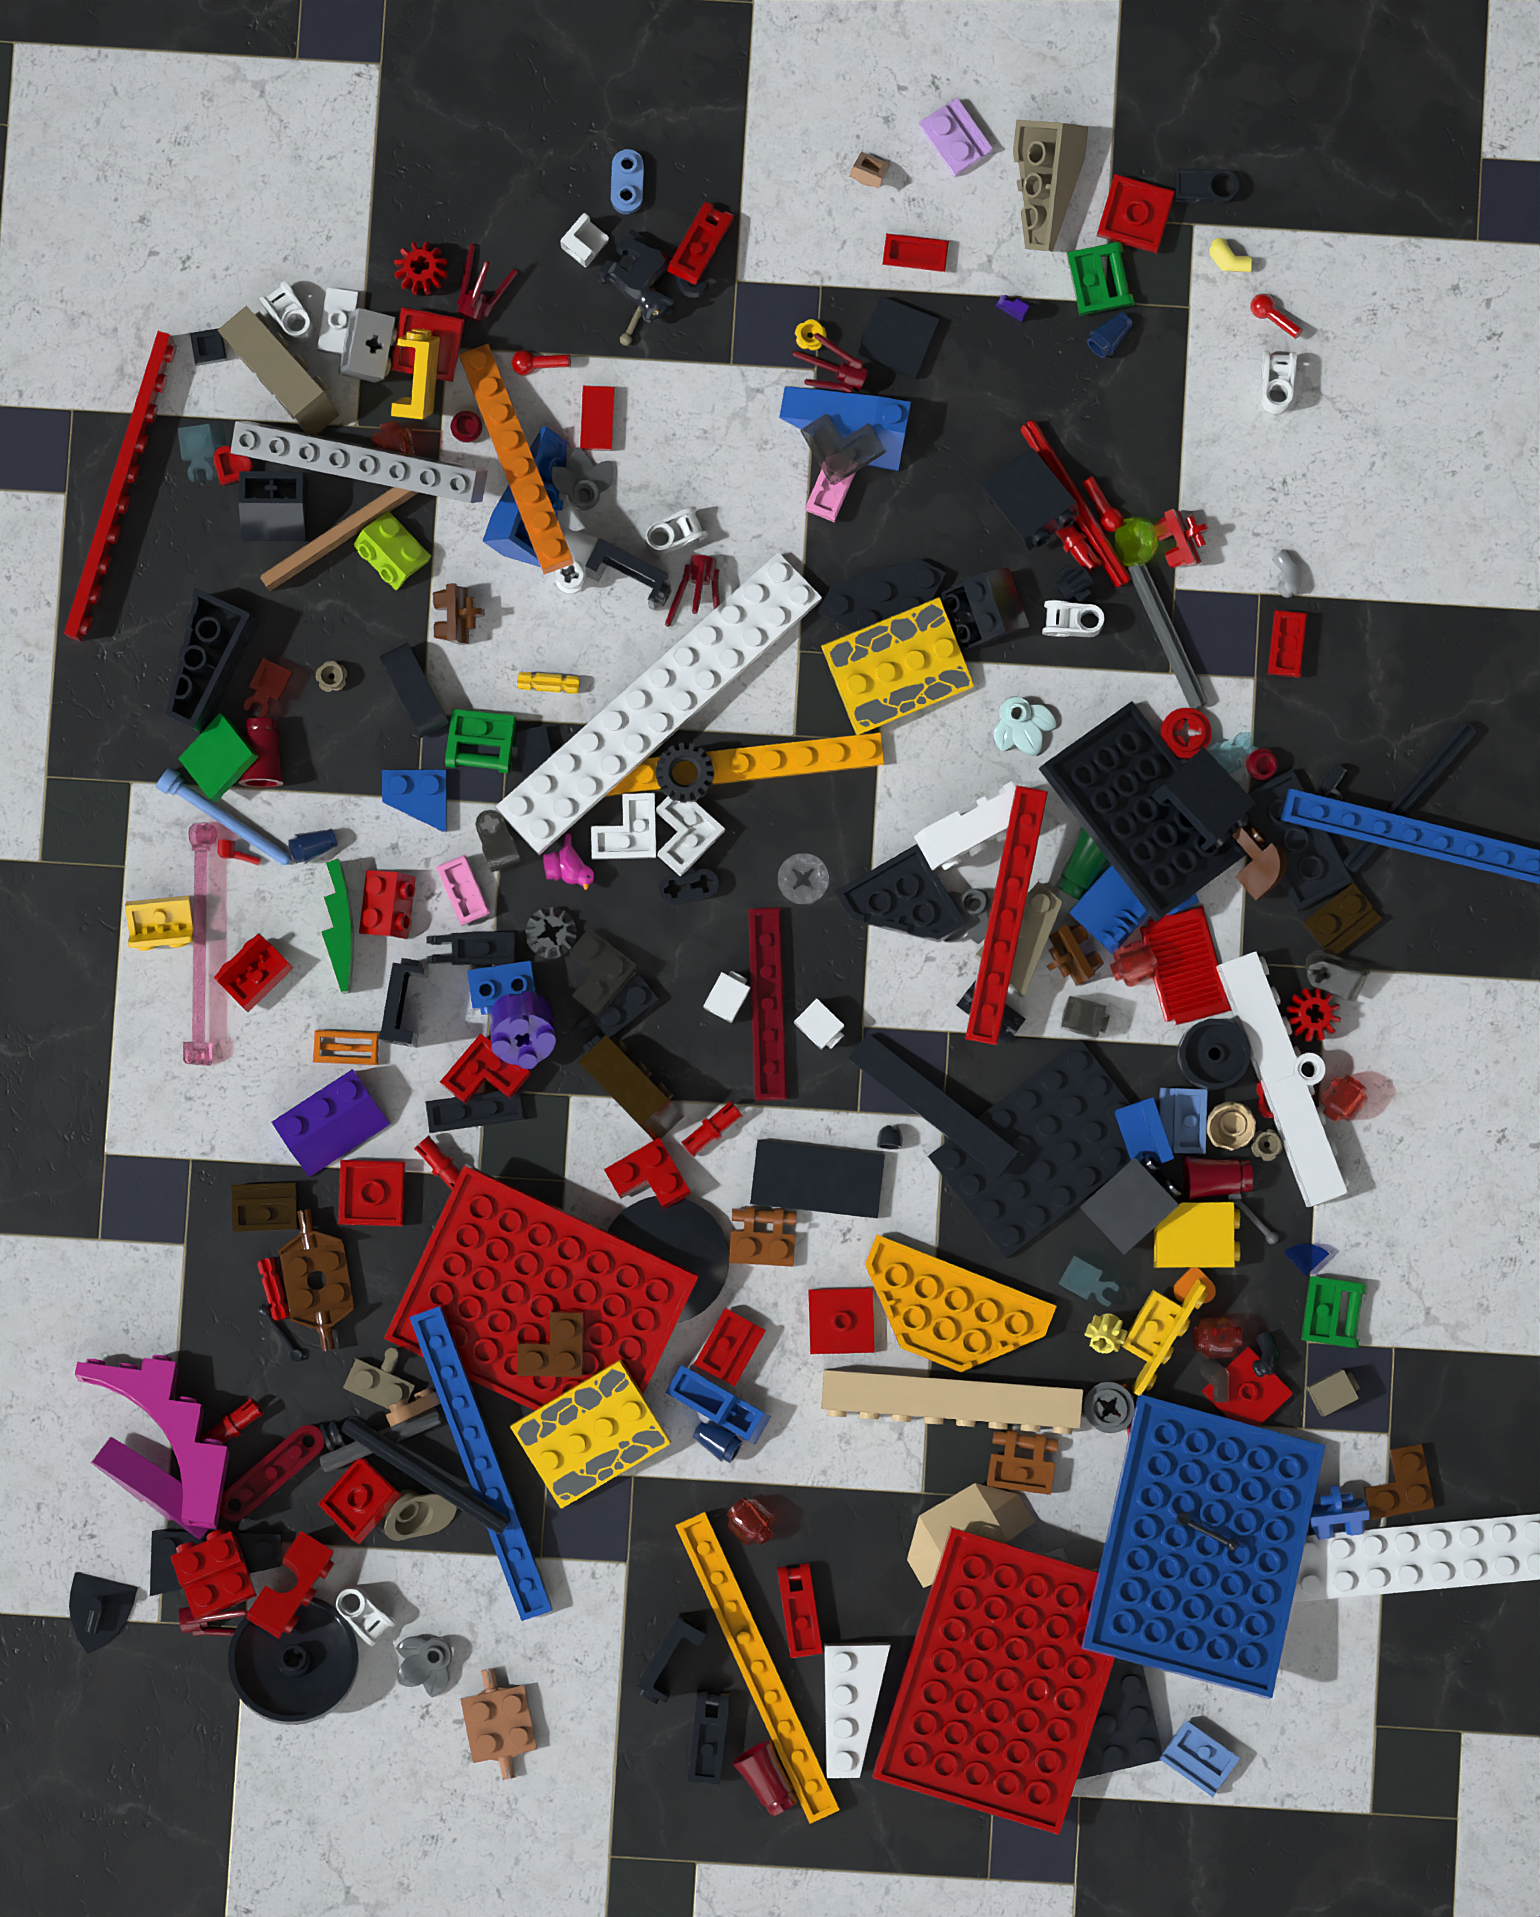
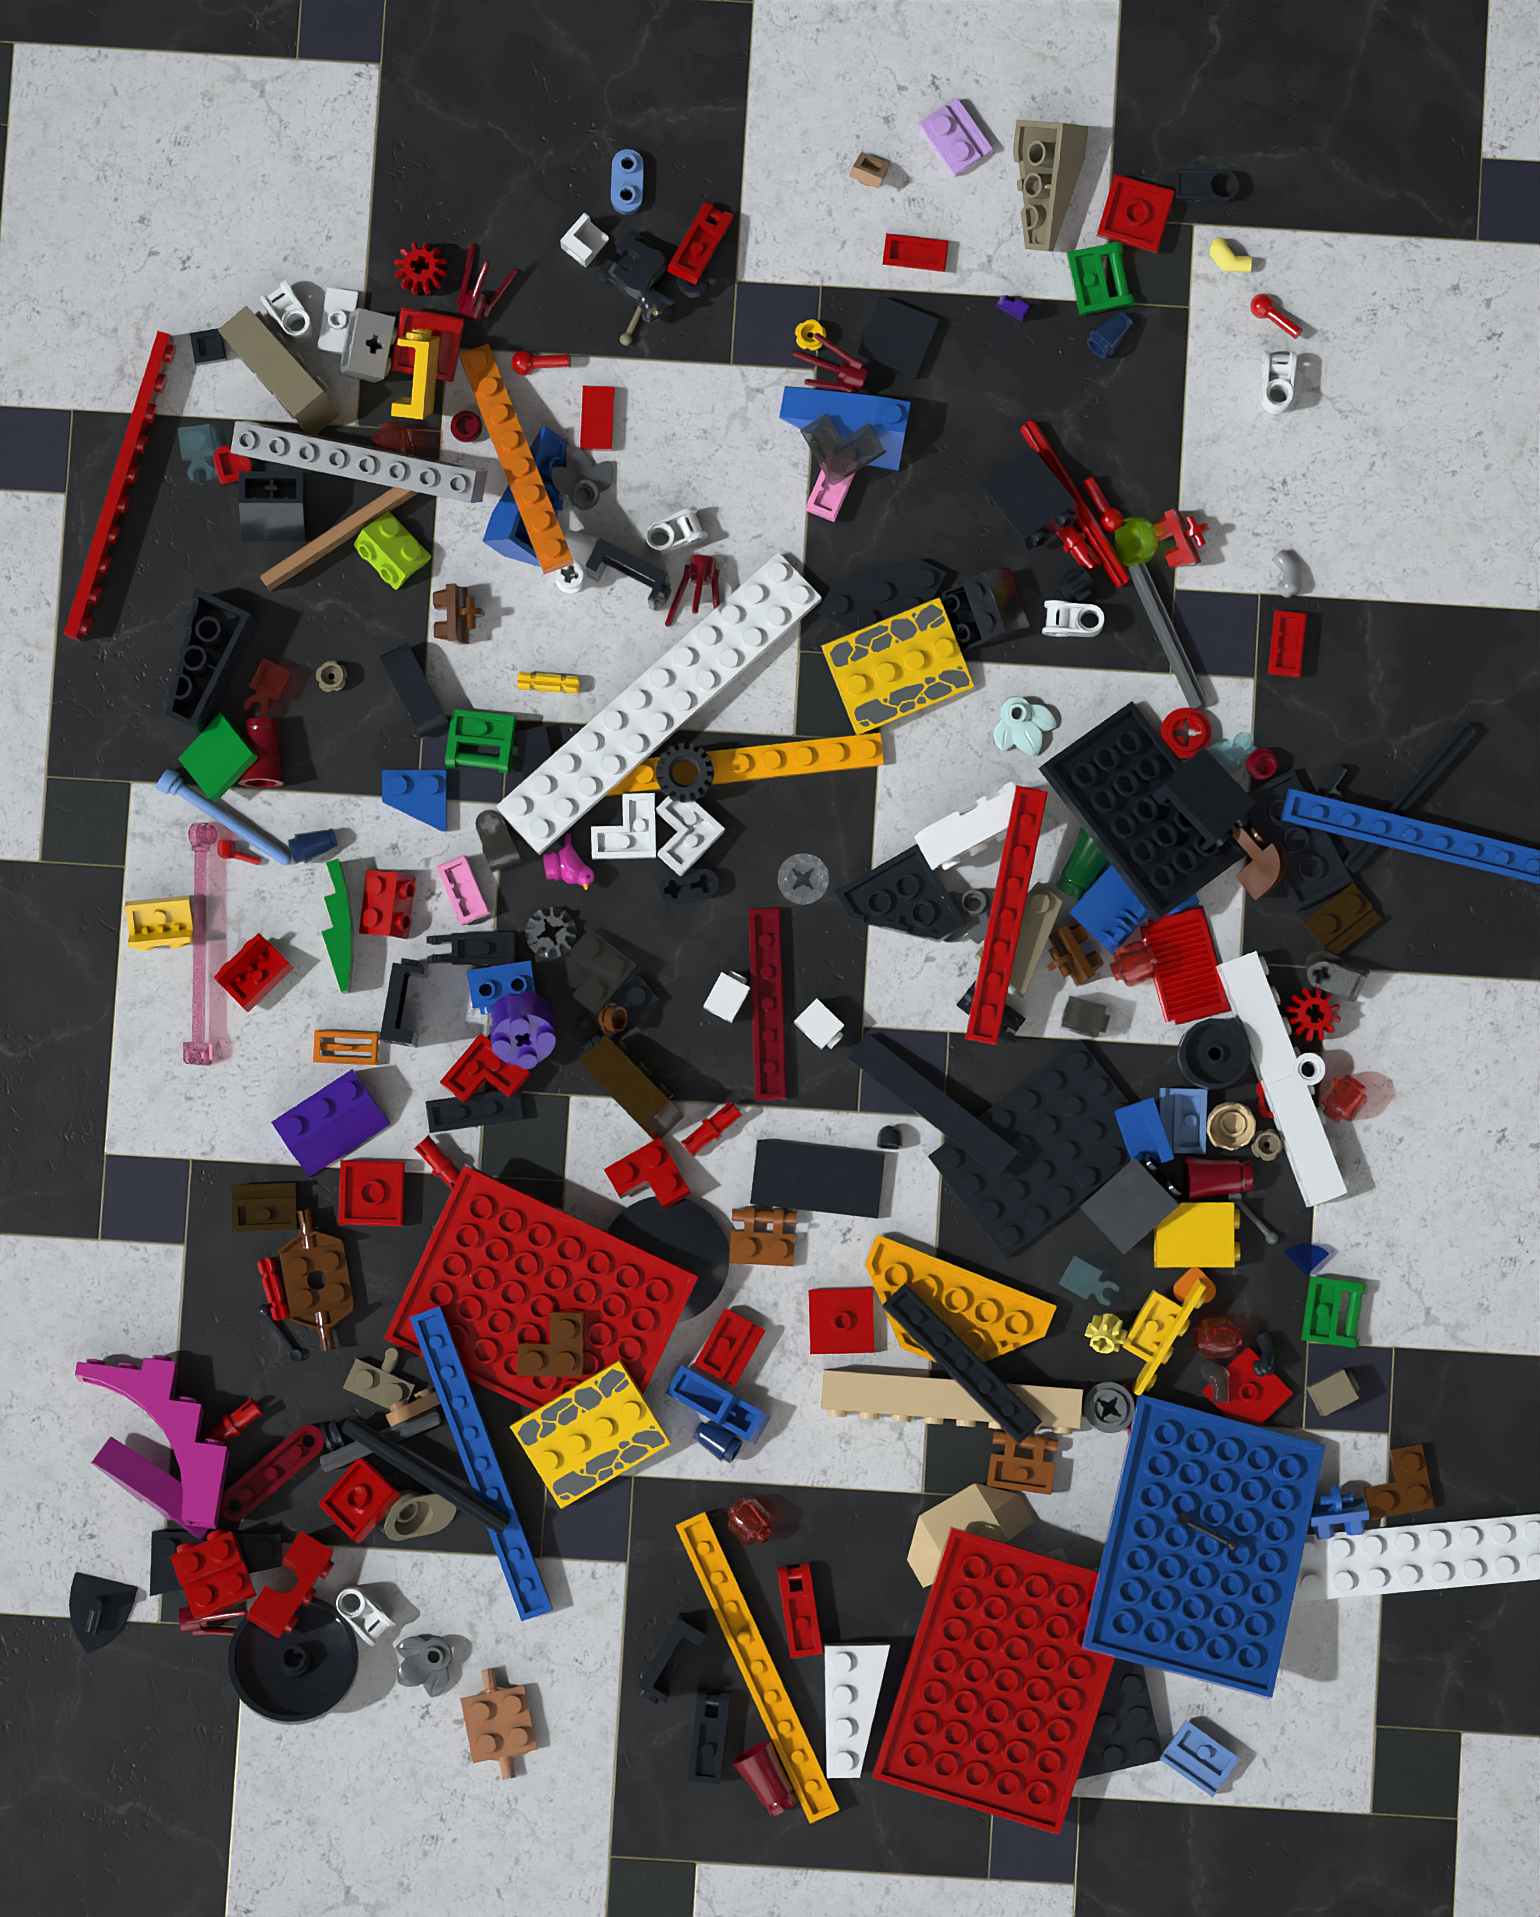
(613, 1018): none -> reddish brown plate
(962, 1364): none -> black tile

